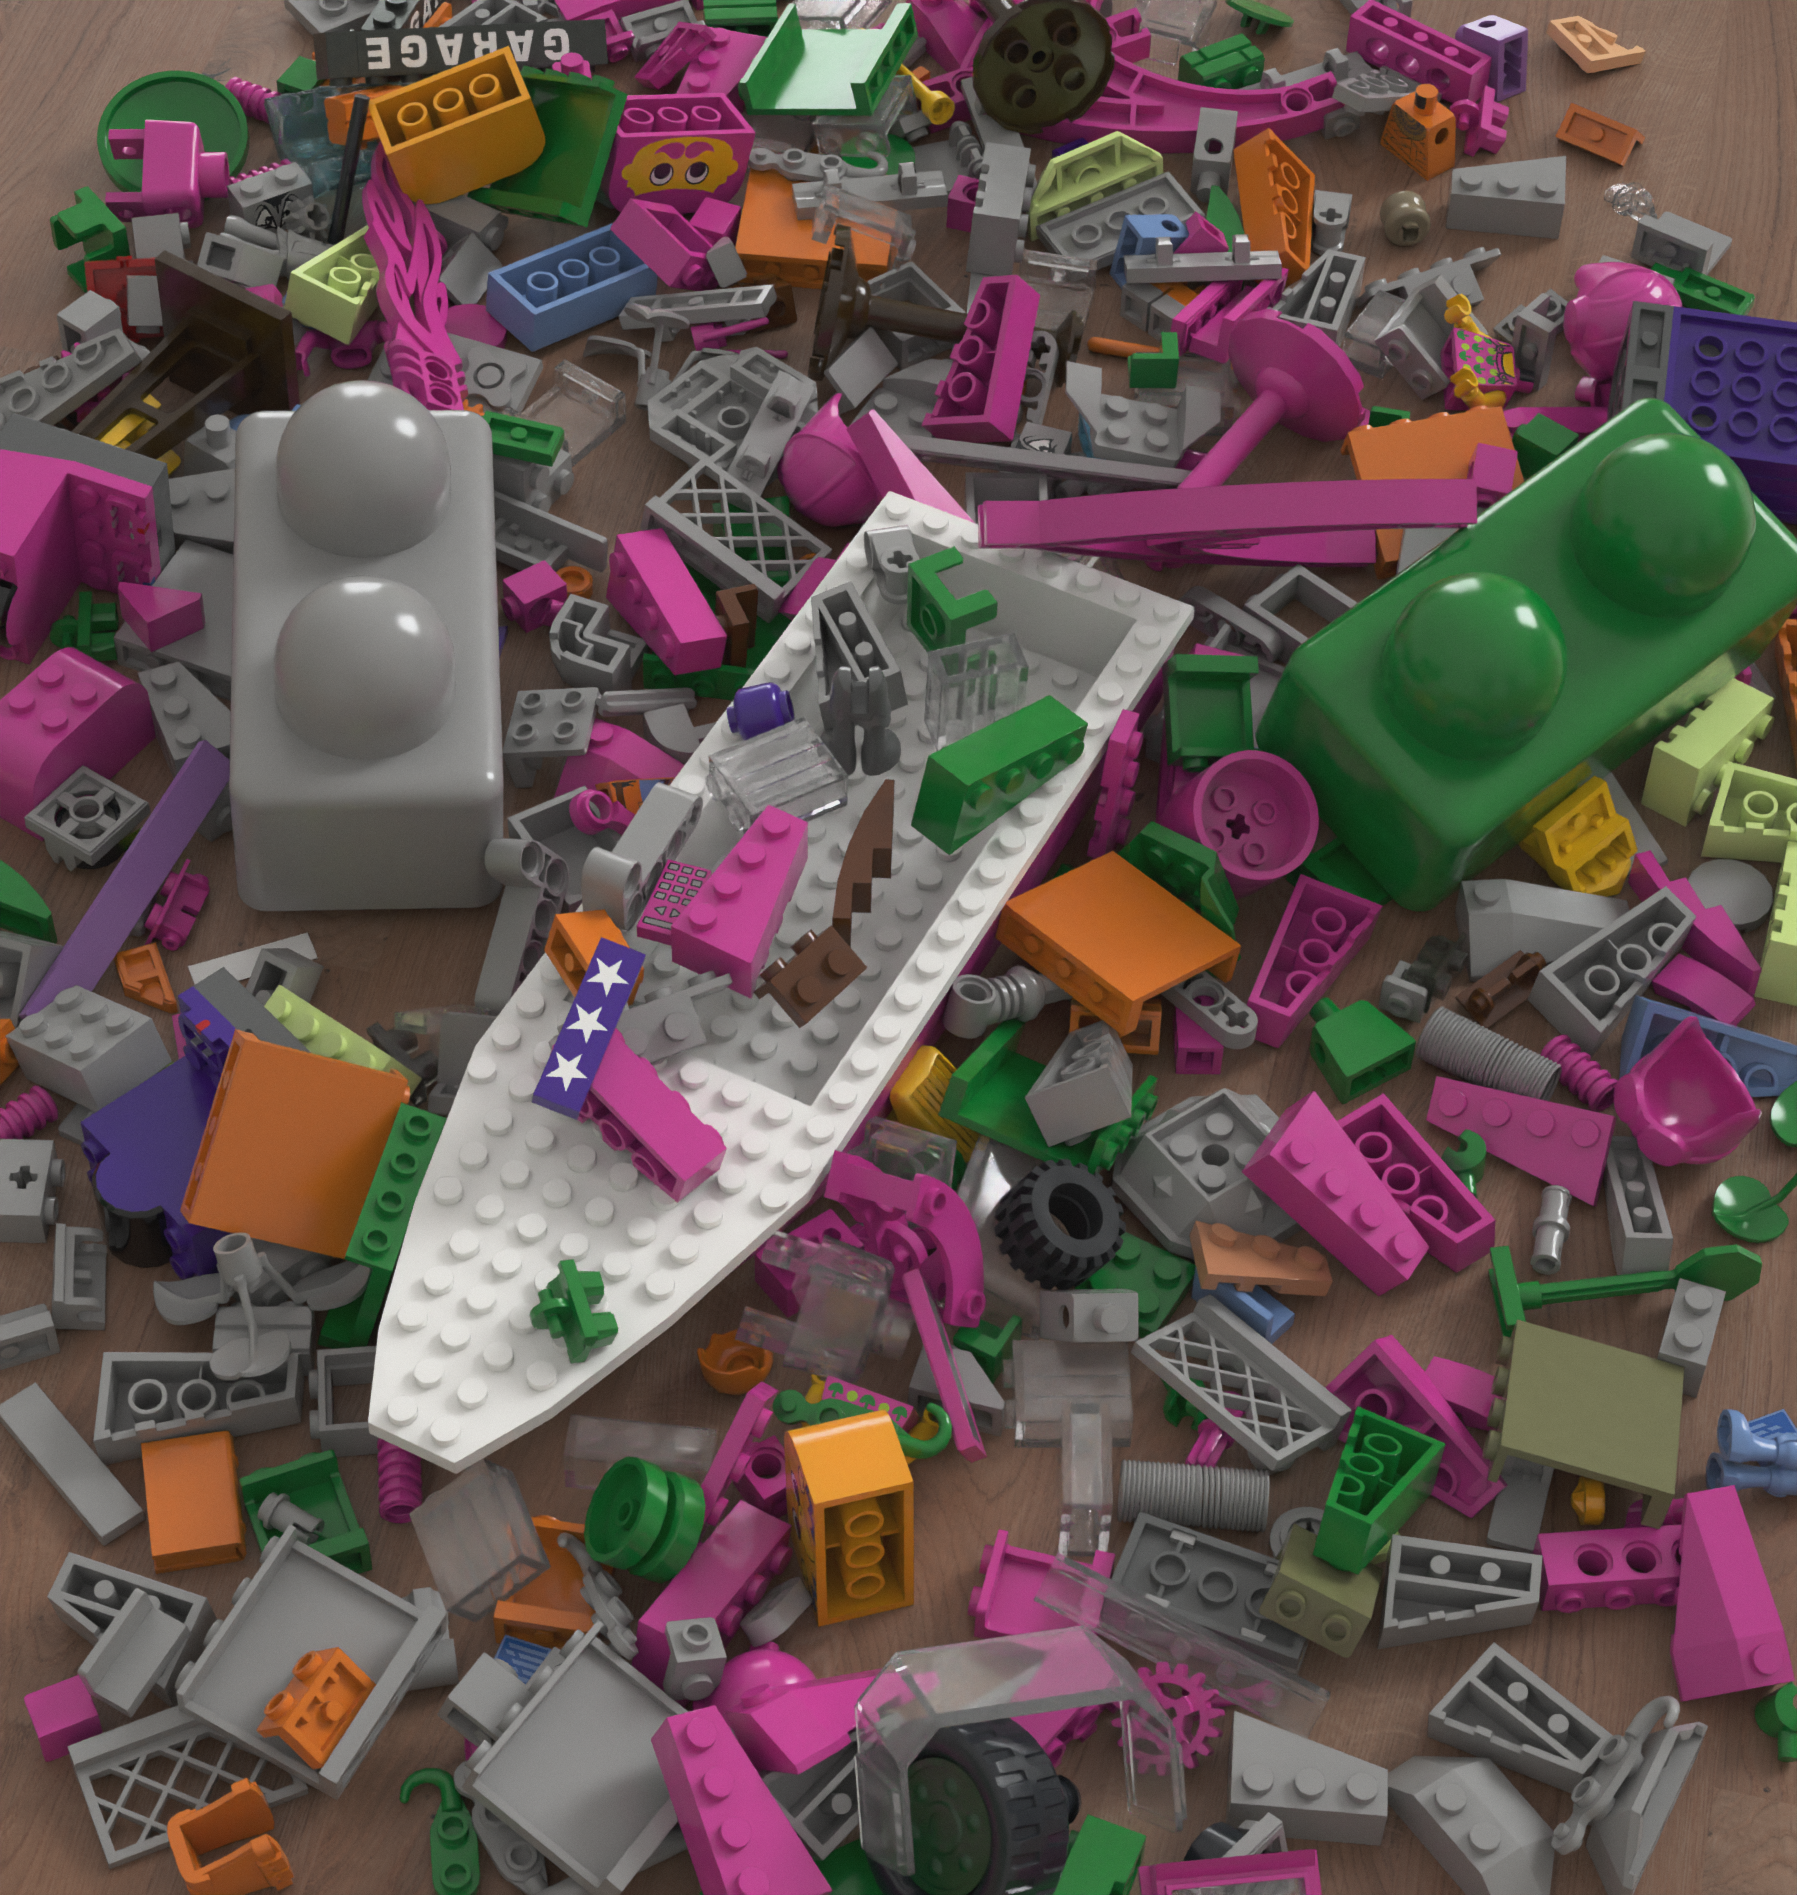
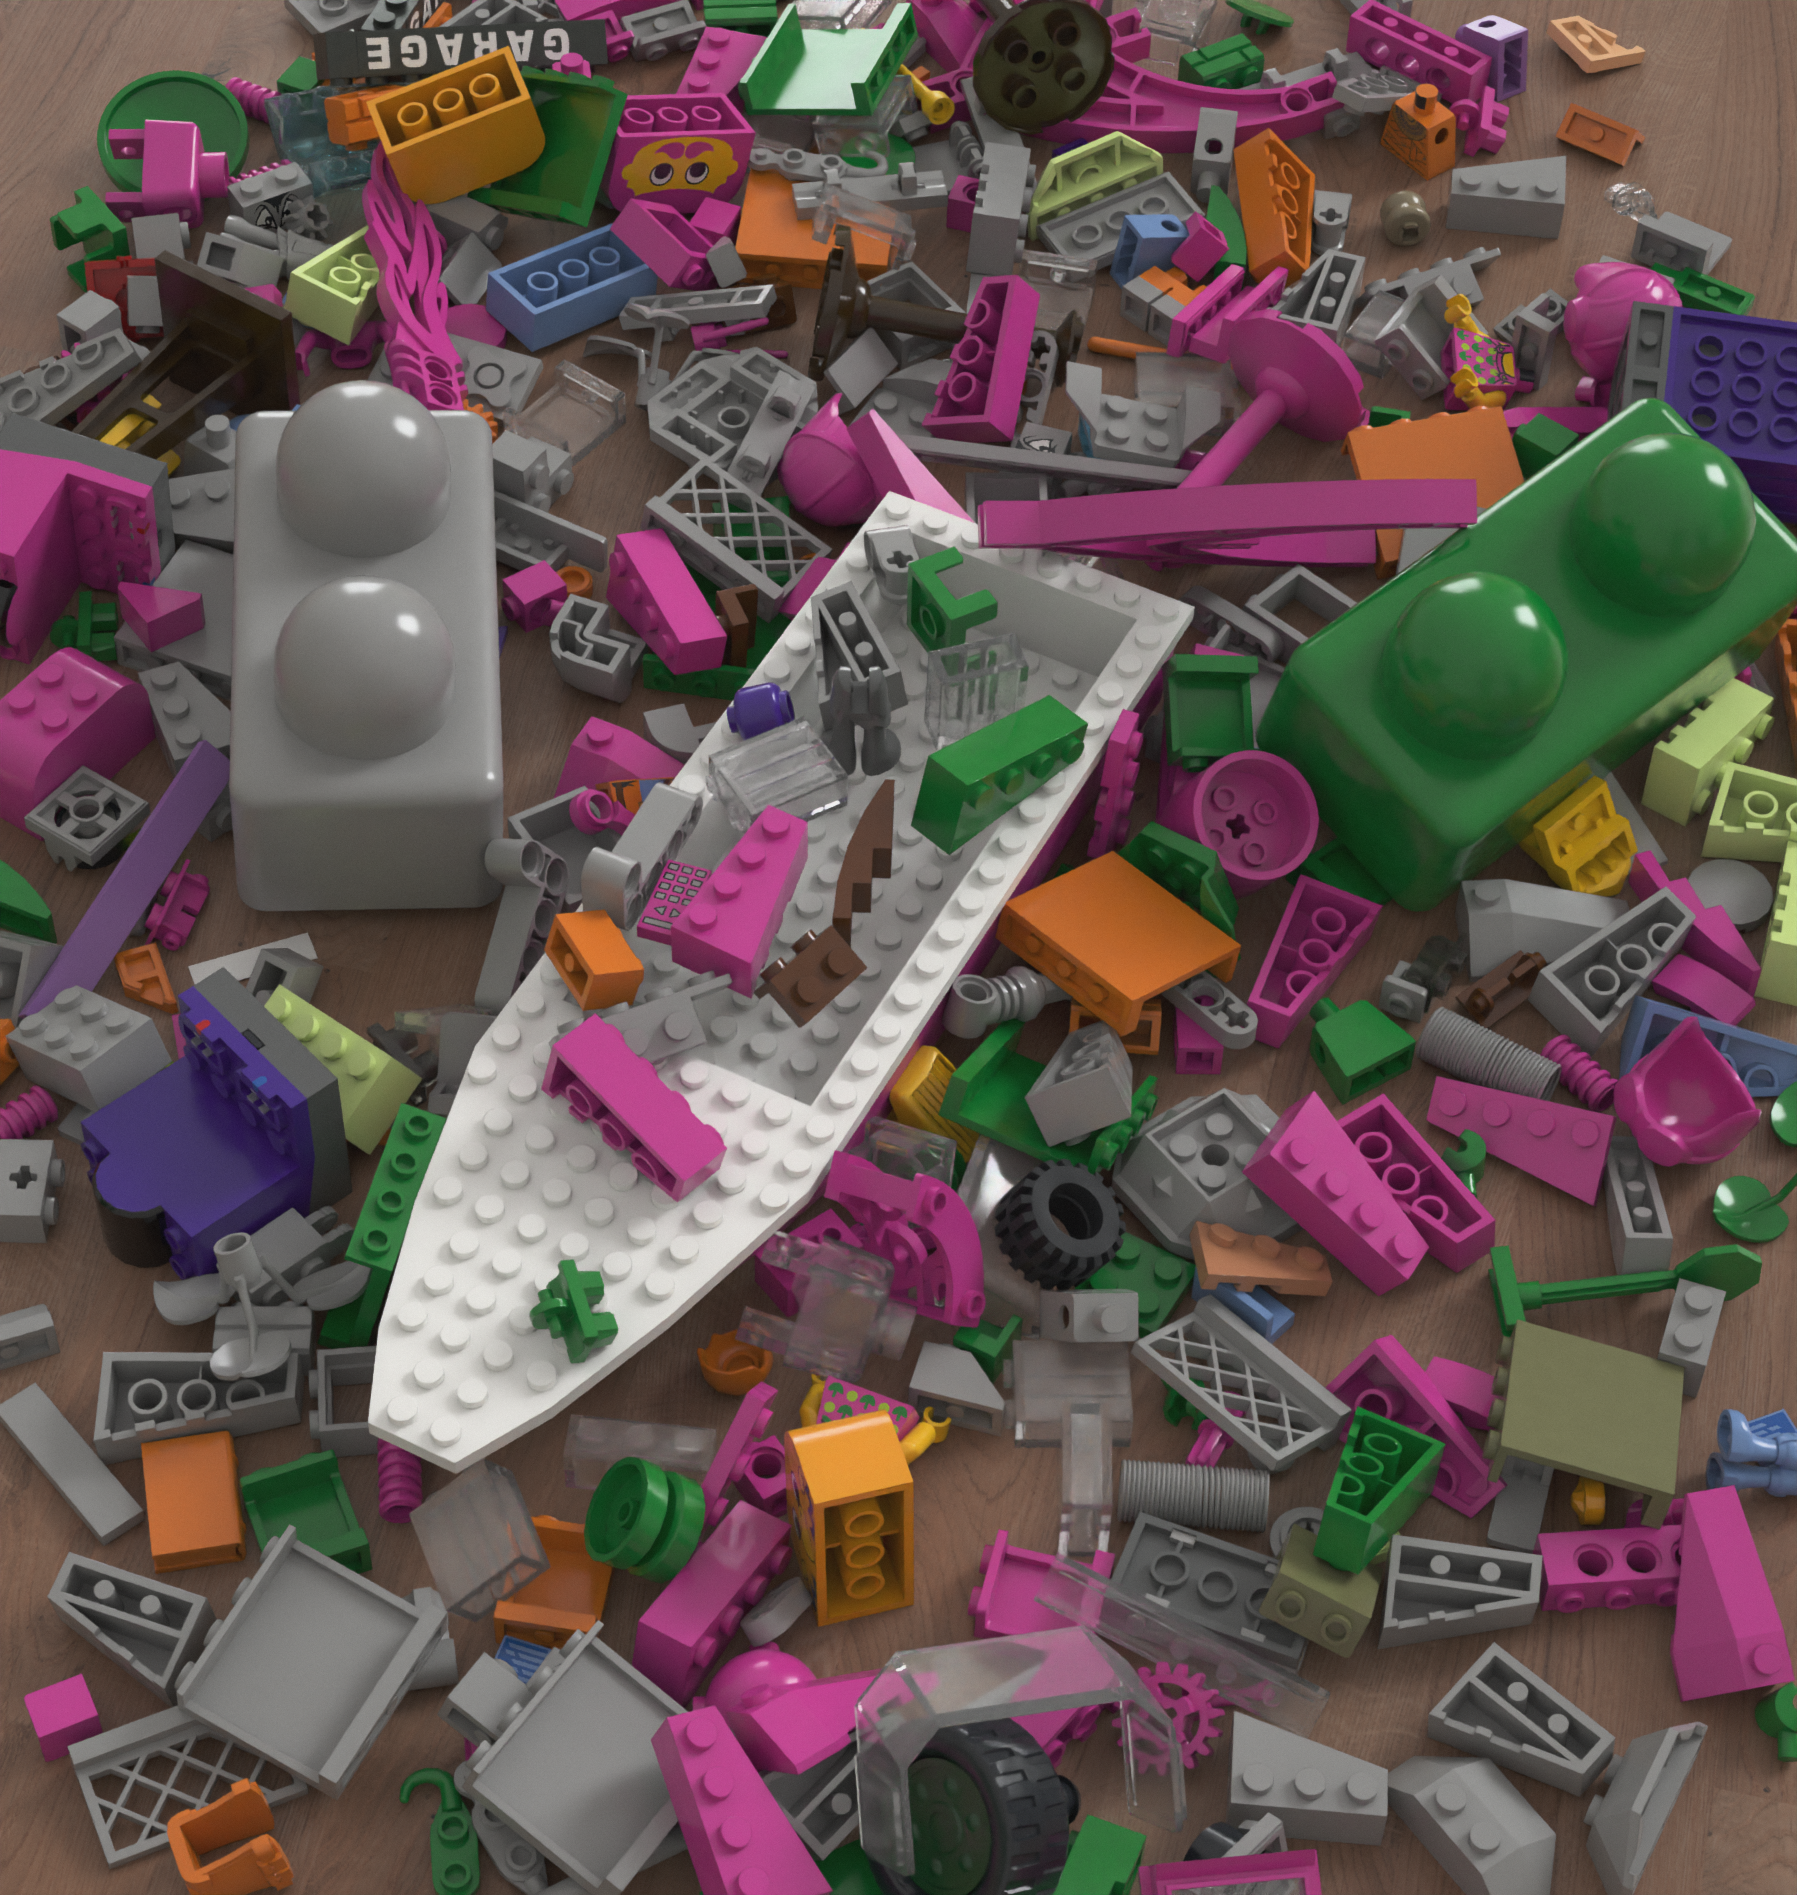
(78, 1279): light grey hinge -> none
(132, 1654): light grey panel -> none
(279, 1513): light grey pin -> none
(291, 1146): orange panel -> none
(317, 1704): orange bracket -> none
(348, 168): black bar -> none
(524, 438): green hinge -> none
(548, 726): light grey bracket -> none
(588, 1028): dark purple tile -> none
(602, 1595): light grey piece -> none
(639, 701): light grey axle -> none
(674, 53): dark pink wing -> none
(695, 1658): light grey bracket -> none
(792, 1408): green piece -> none
(943, 1365): dark pink tile -> none
(1155, 369): green panel -> none
(1190, 267): light grey hinge -> none
(1493, 471): dark pink brick -> none
(1551, 1230): light grey pin -> none
(1619, 1760): light grey piece -> none

